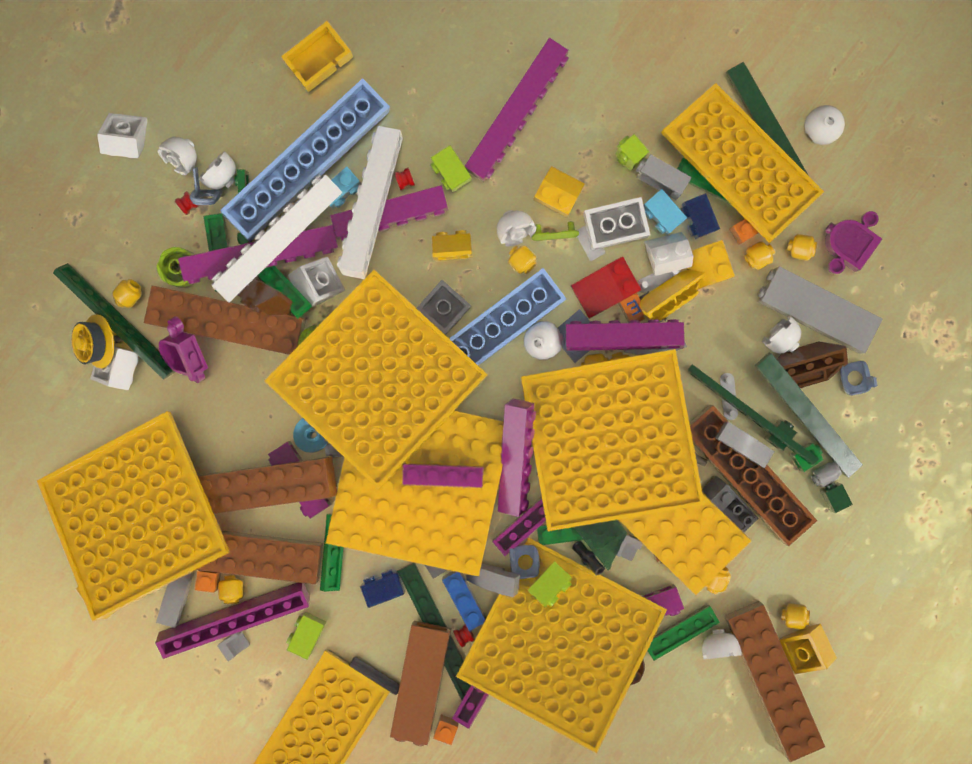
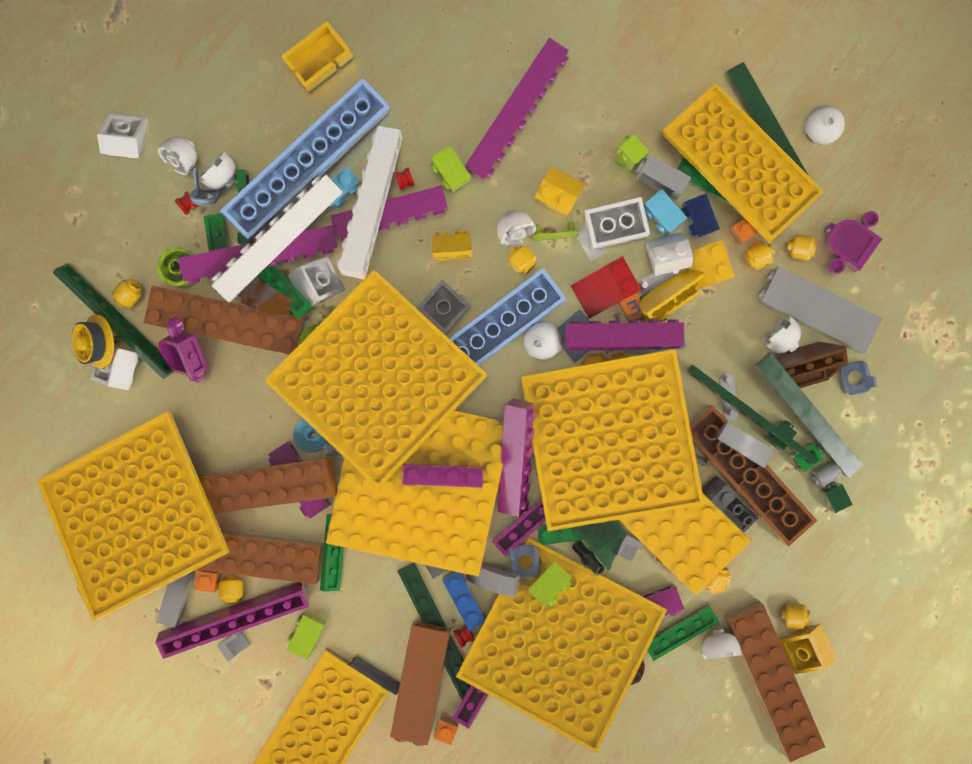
(382, 588): clear blue brick -> none

